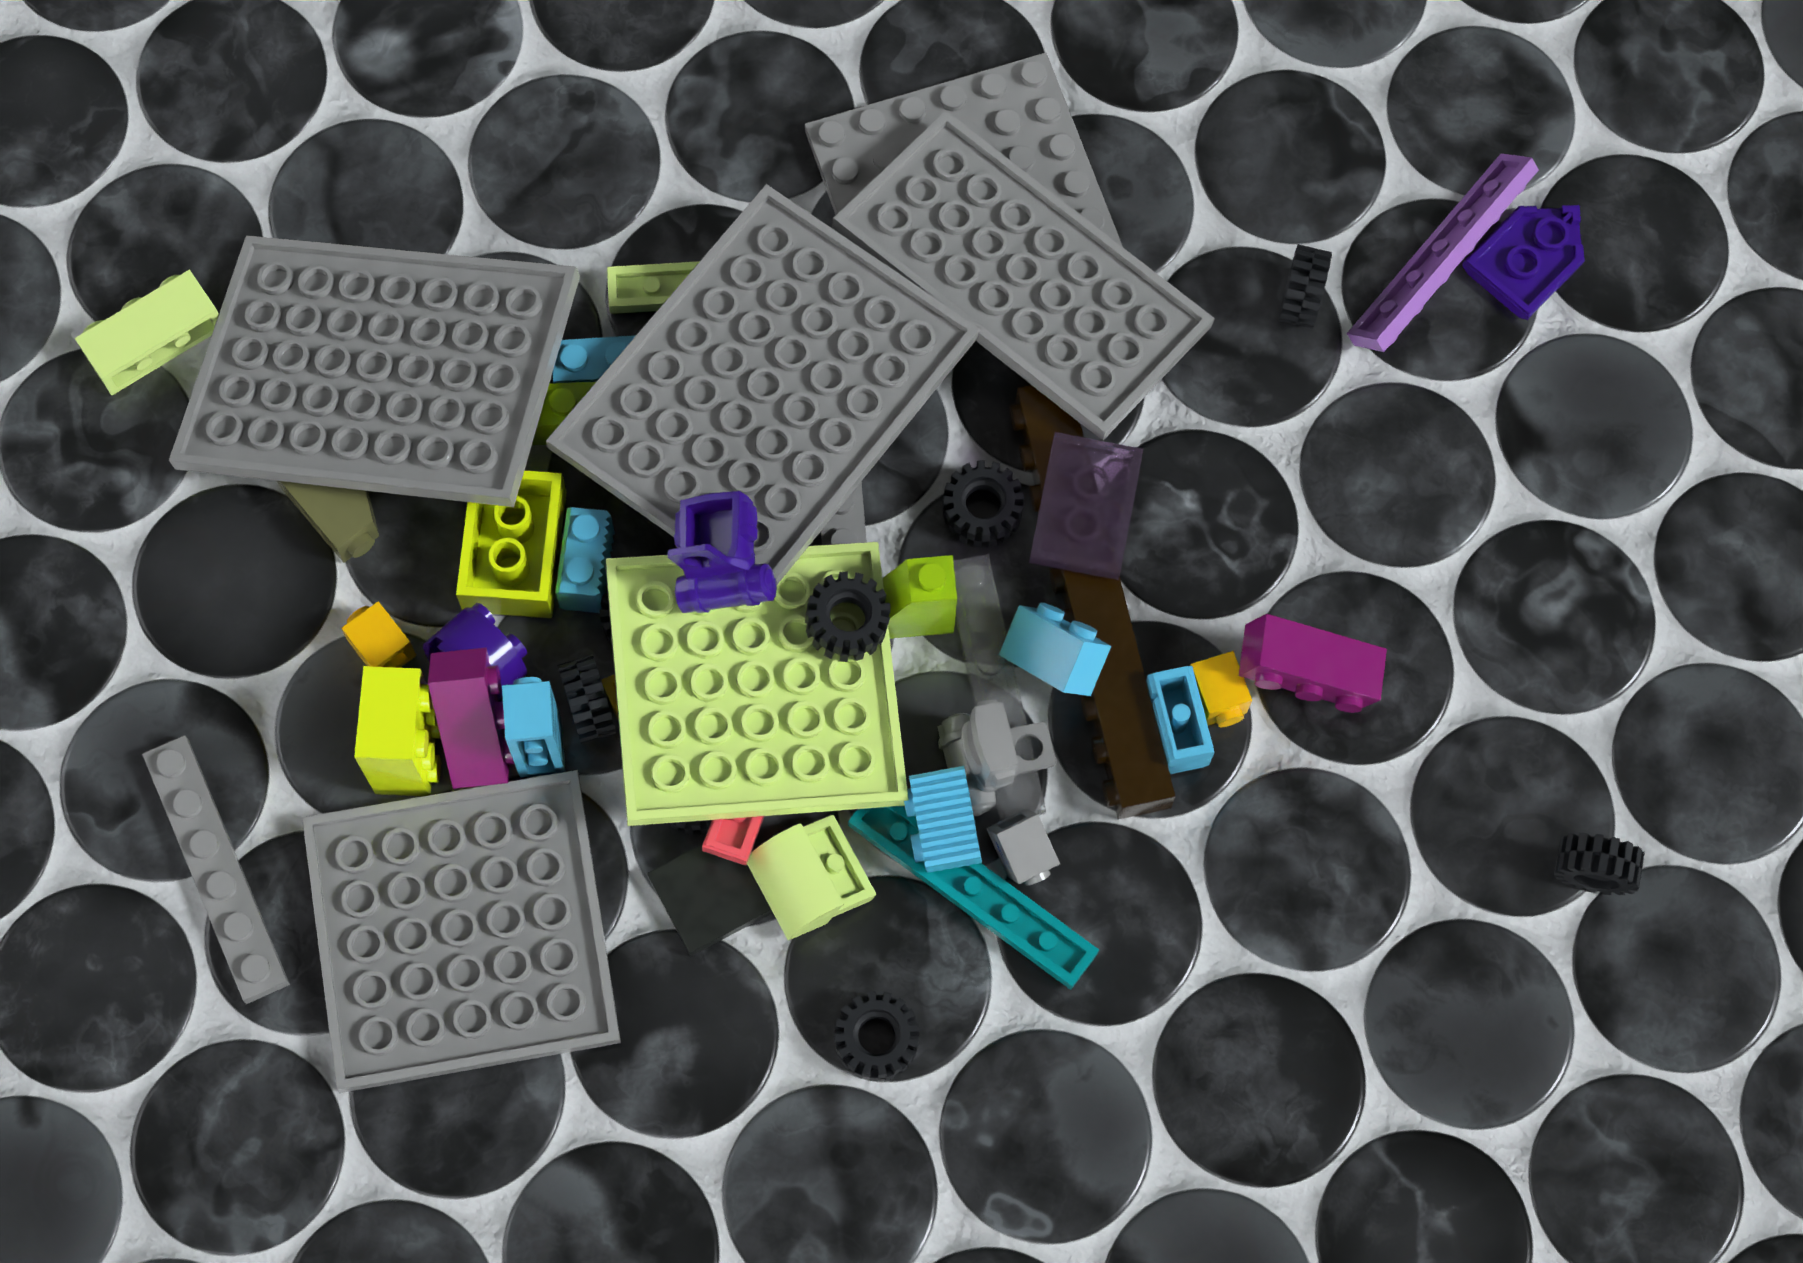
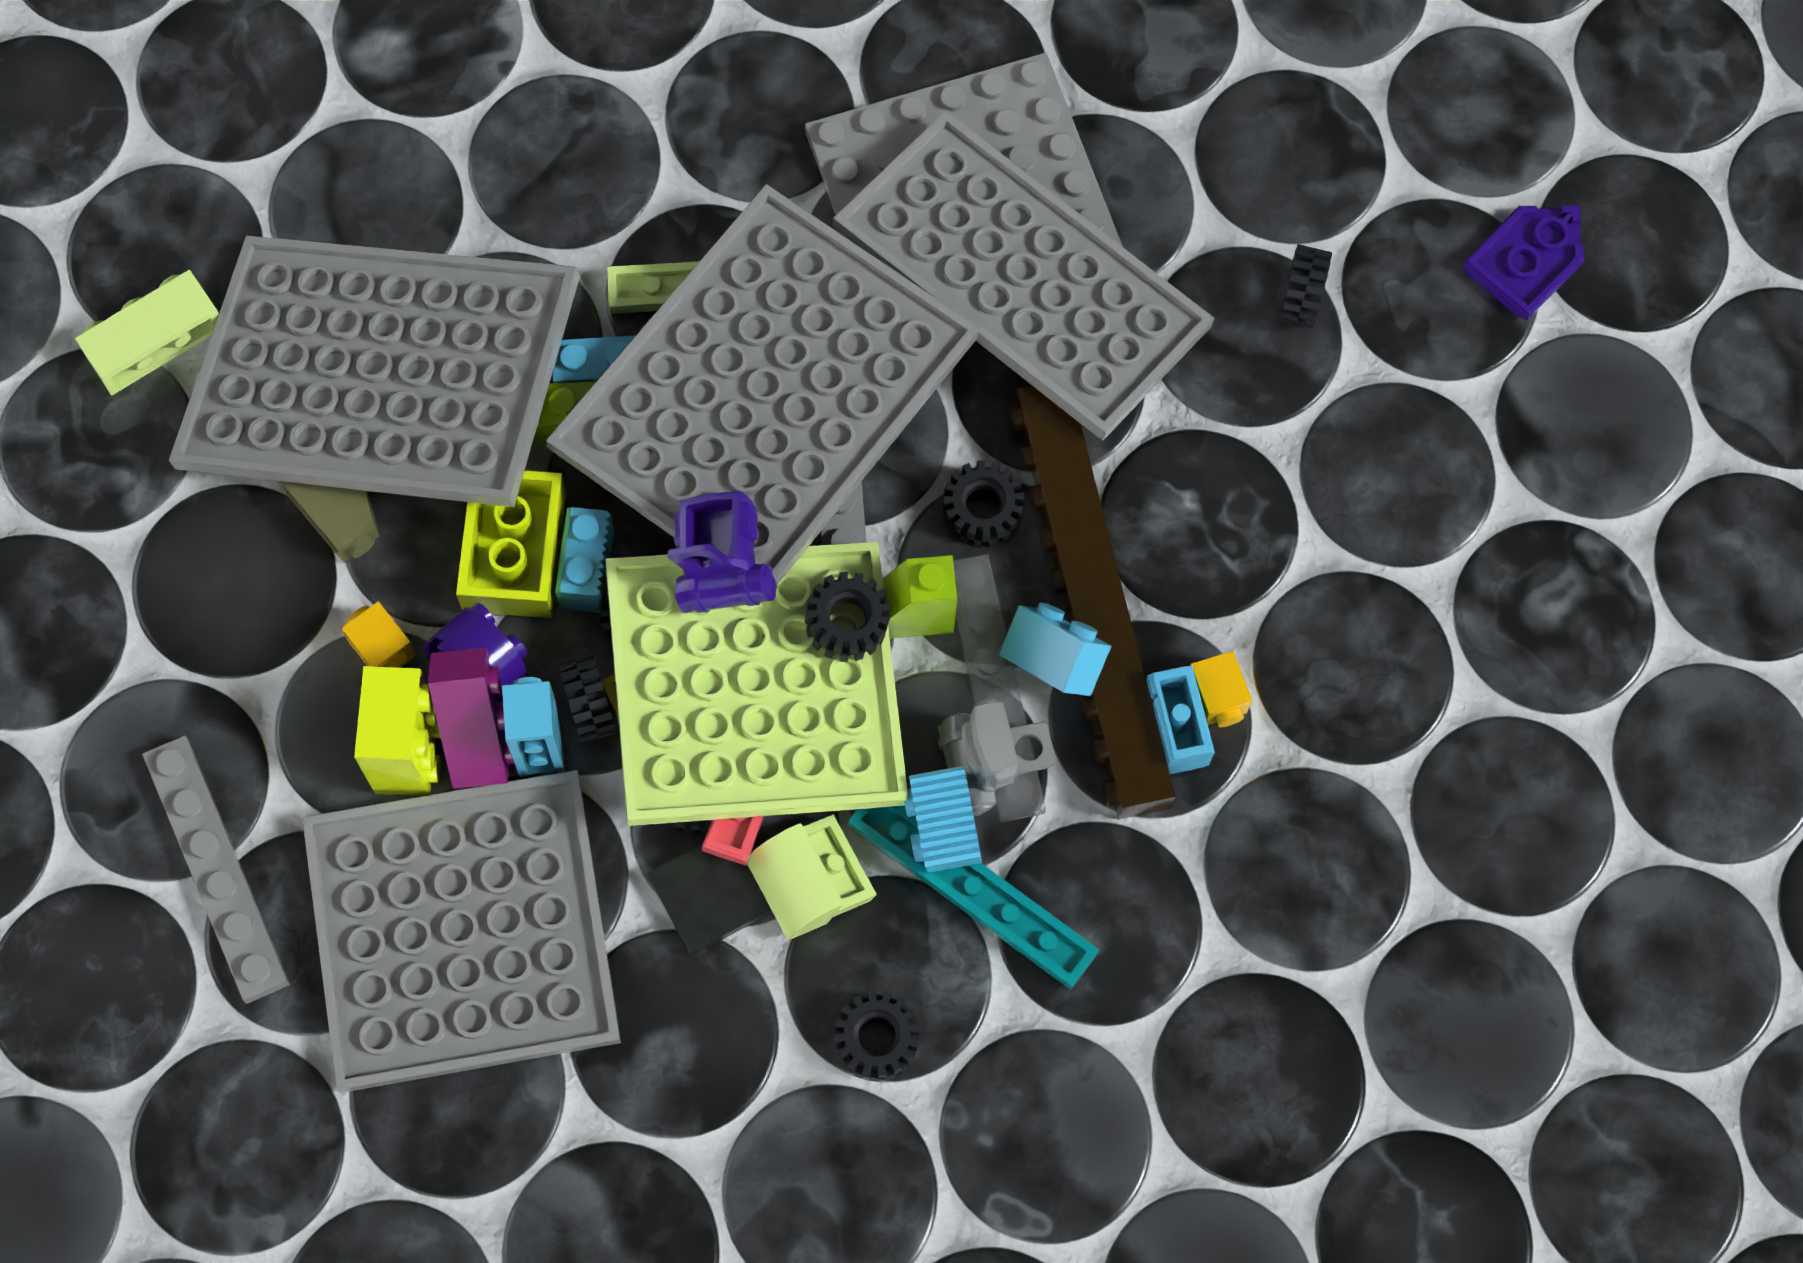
(1023, 847): light grey brick -> none
(1086, 506): clear purple plate -> none
(1312, 663): magenta brick -> none
(1442, 252): medium lavender plate -> none
(1599, 864): black tyre -> none

